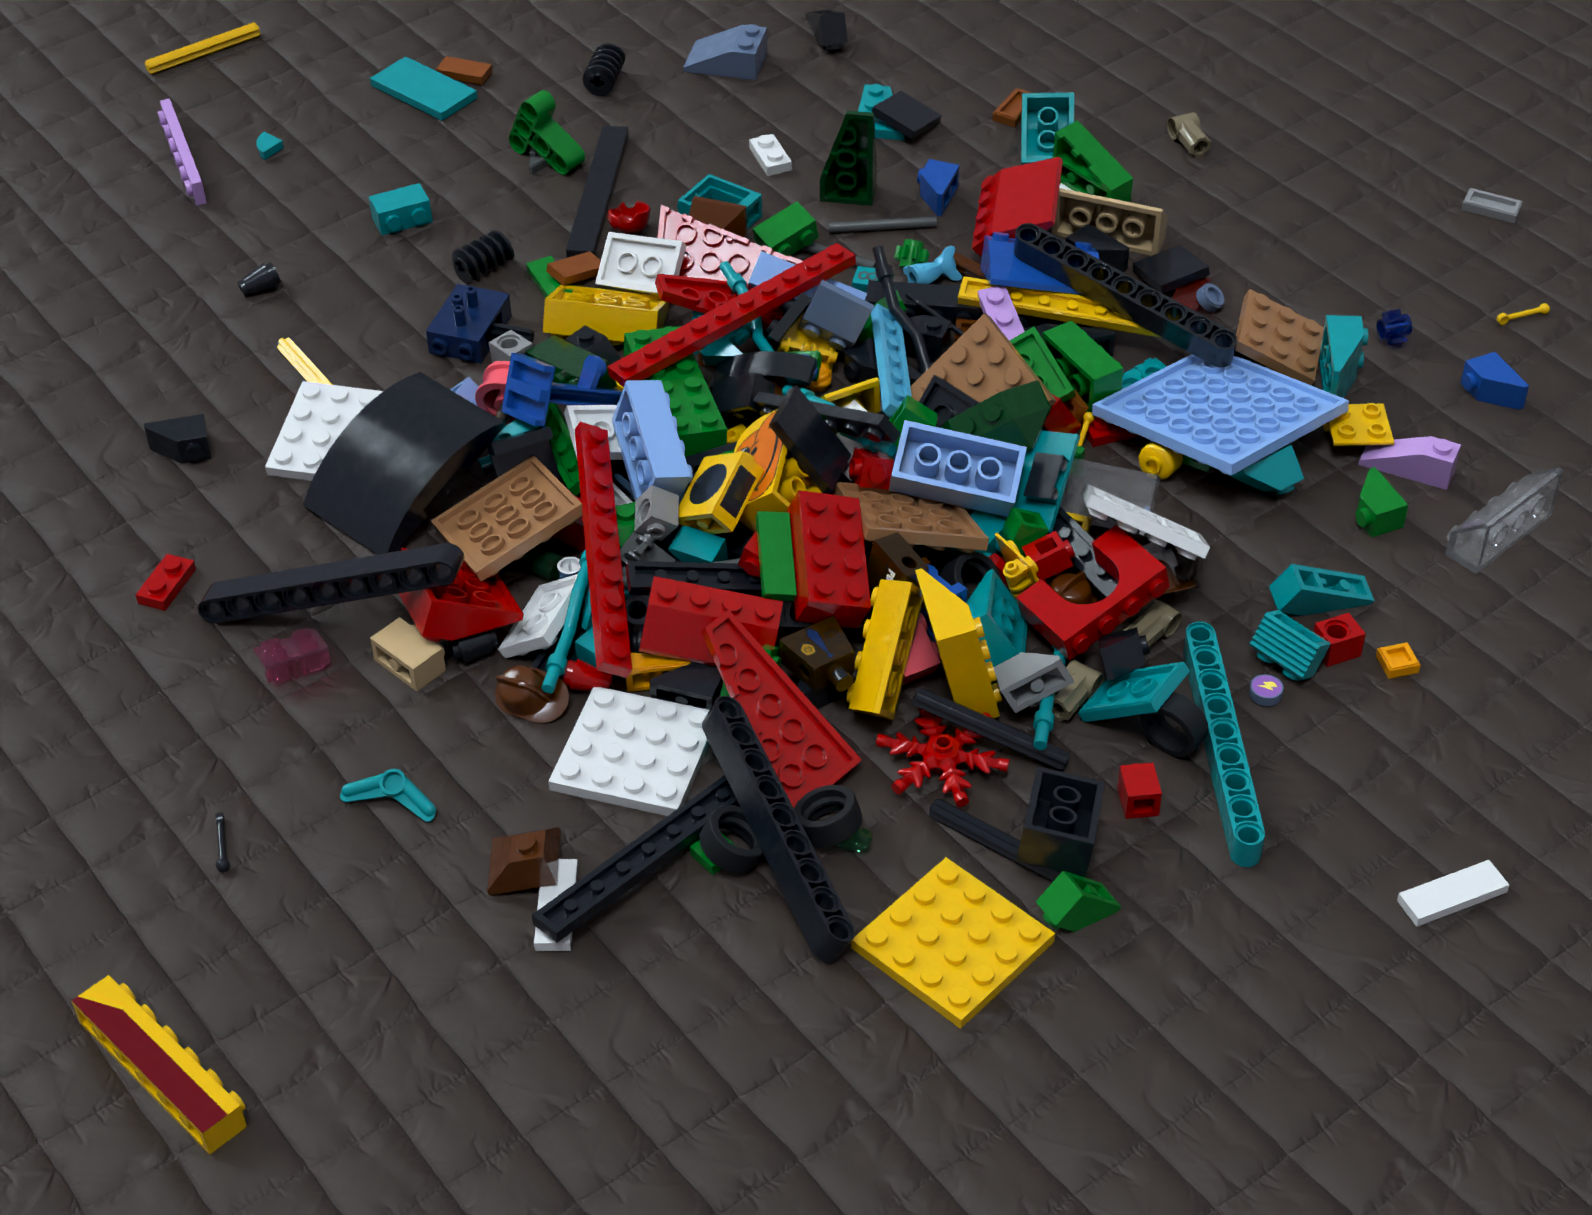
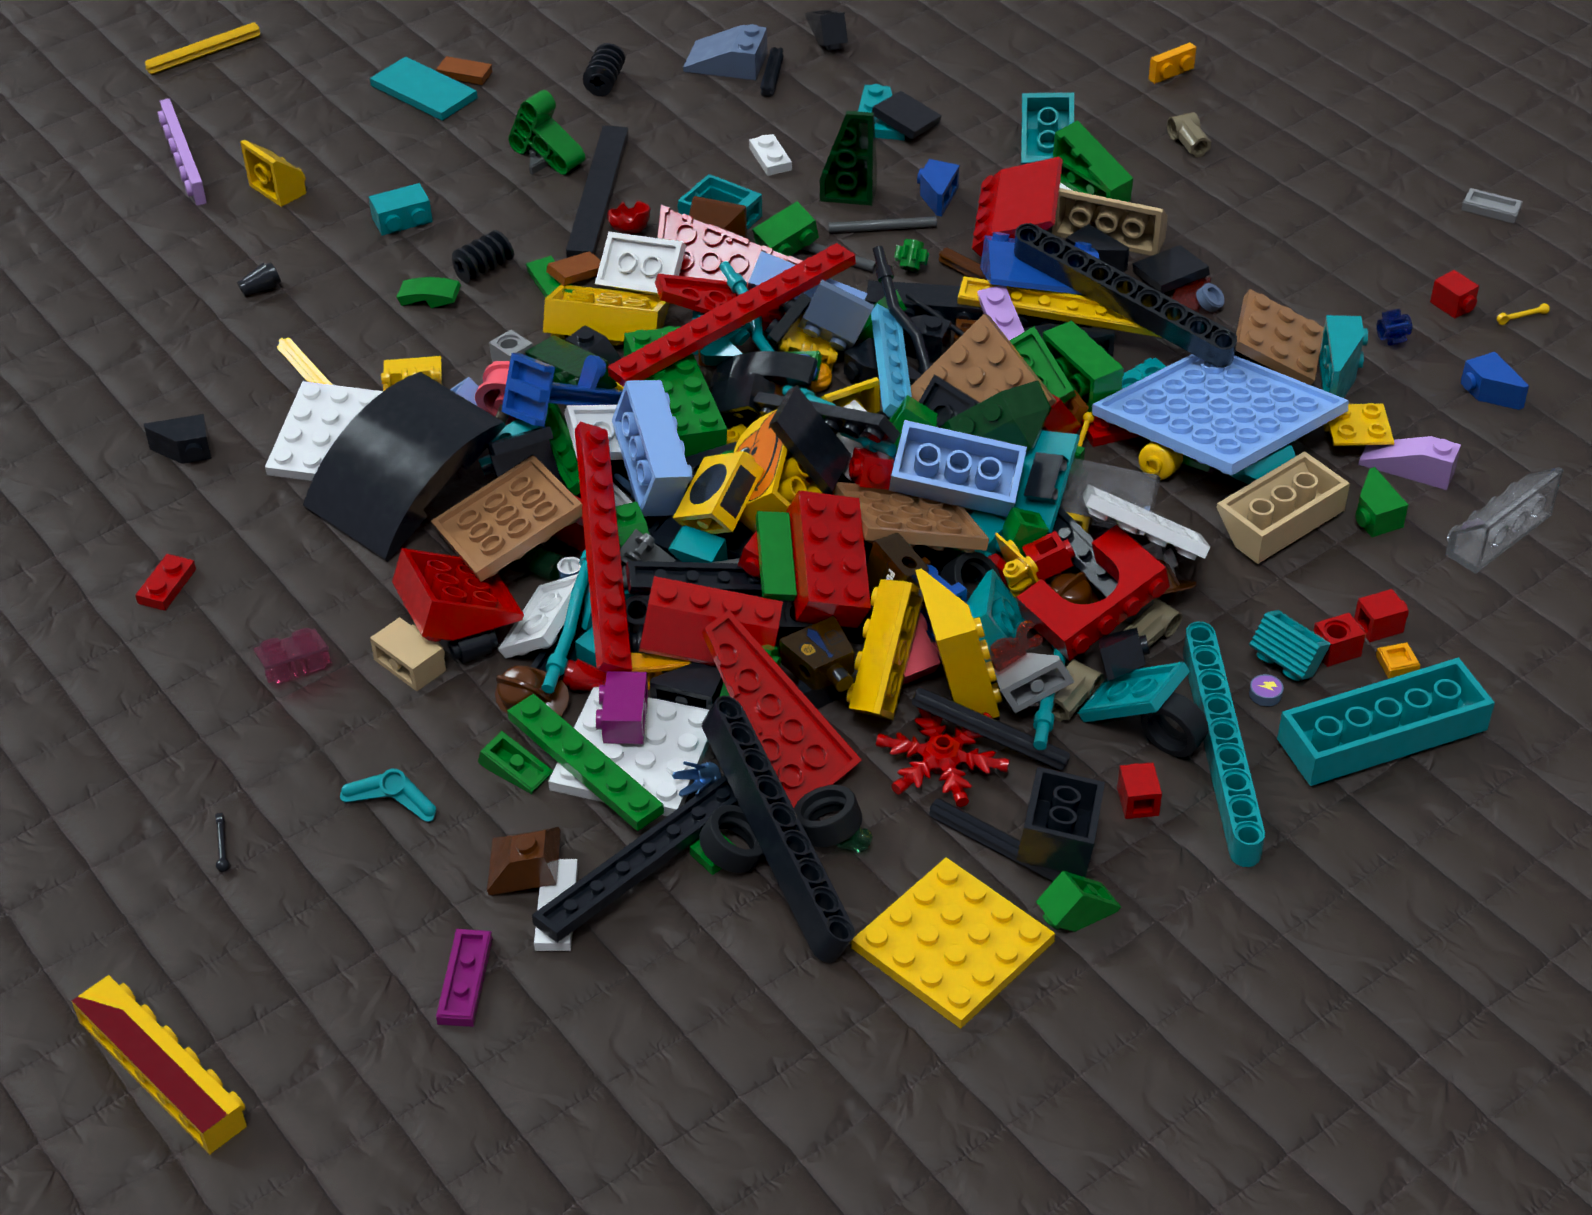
(268, 145): teal tile -> none
(272, 174): none -> yellow slope
(332, 583): black beam -> none
(398, 369): none -> yellow hinge
(432, 289): none -> green slope
(464, 978): none -> magenta tile
(469, 322): dark blue piece -> none
(513, 763): none -> green slope
(586, 762): none -> green plate
(623, 708): none -> magenta brick
(656, 512): light grey brick -> none
(703, 777): none -> flat silver piece
(772, 71): none -> black axle
(862, 276): teal tile -> none
(930, 271): medium azure animal -> none
(1007, 651): none -> clear red plate
(1010, 109): dark orange tile -> none
(1172, 63): none -> light orange plate
(1283, 506): none -> tan slope
(1317, 590): teal slope -> none
(1381, 615): none -> red brick
(1384, 721): none -> teal brick
(1452, 893): white tile -> none
(1454, 294): none -> red brick

